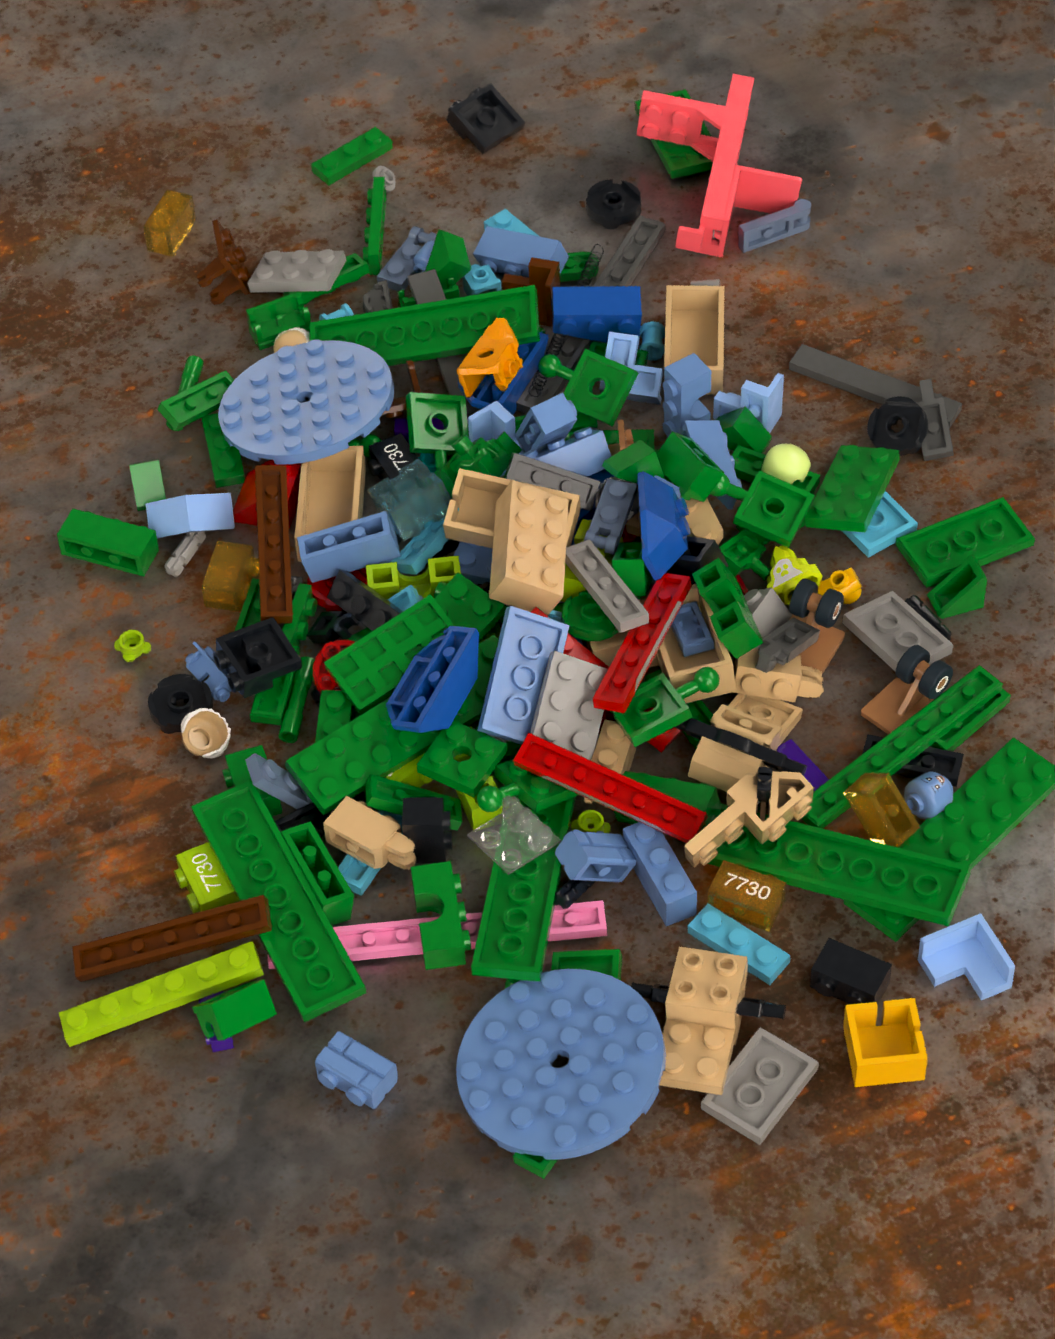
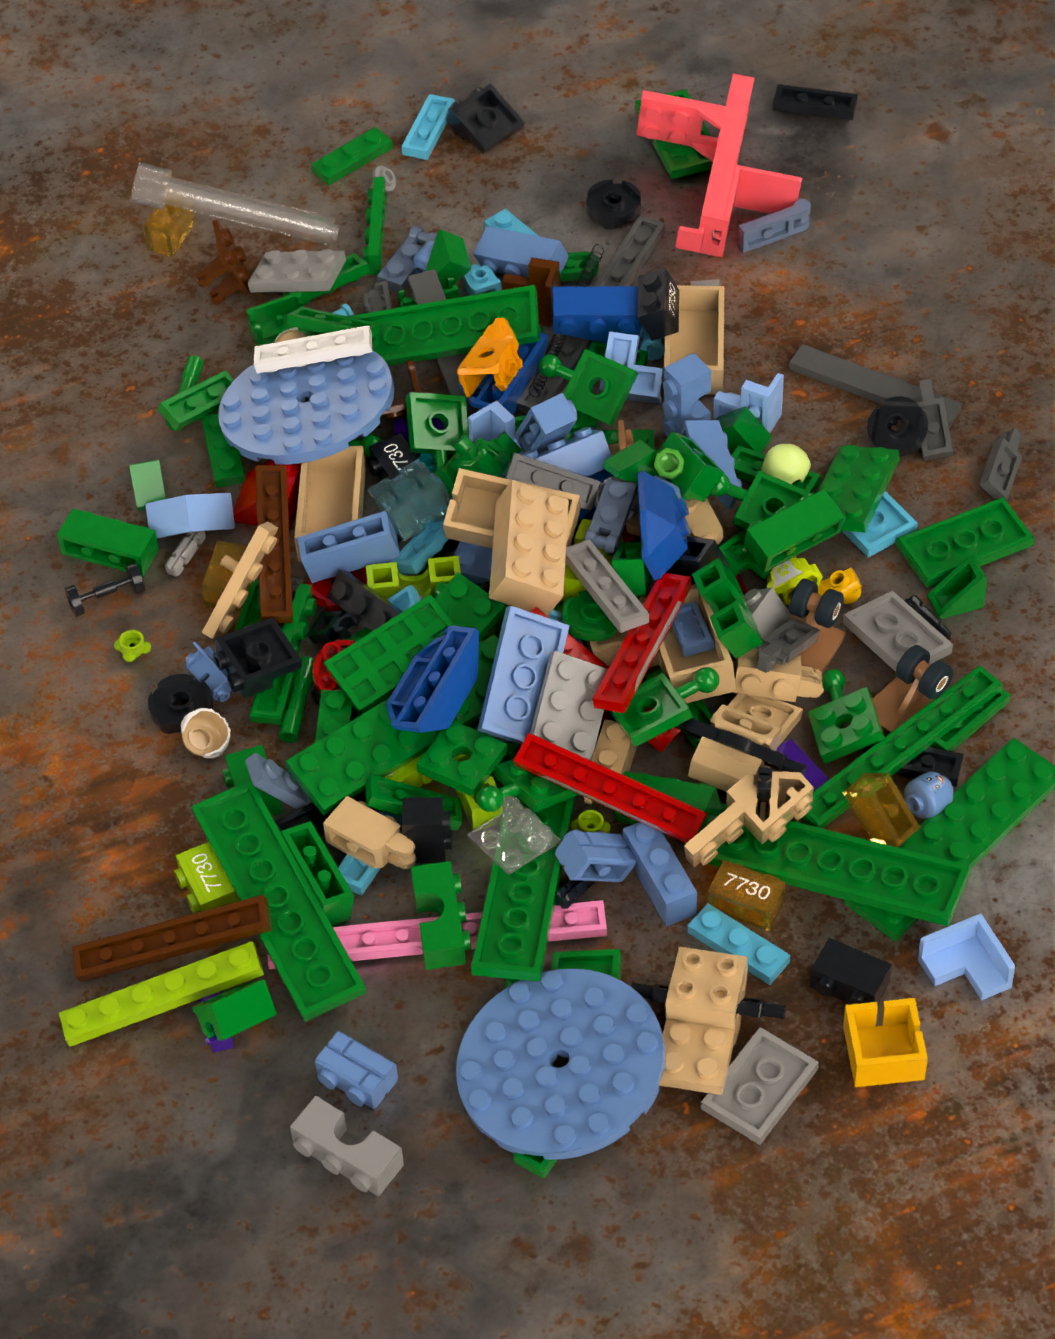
(104, 589): none -> black wheel
(157, 187): none -> clear brick
(243, 573): none -> tan plate
(313, 320): none -> green plate
(313, 349): none -> white plate
(367, 1164): none -> light grey arch
(427, 127): none -> medium azure plate
(658, 303): none -> black brick
(669, 463): none -> bright green tile
(793, 530): none -> green brick
(815, 102): none -> black plate
(854, 707): none -> green plate
(1002, 465): none -> dark grey hinge

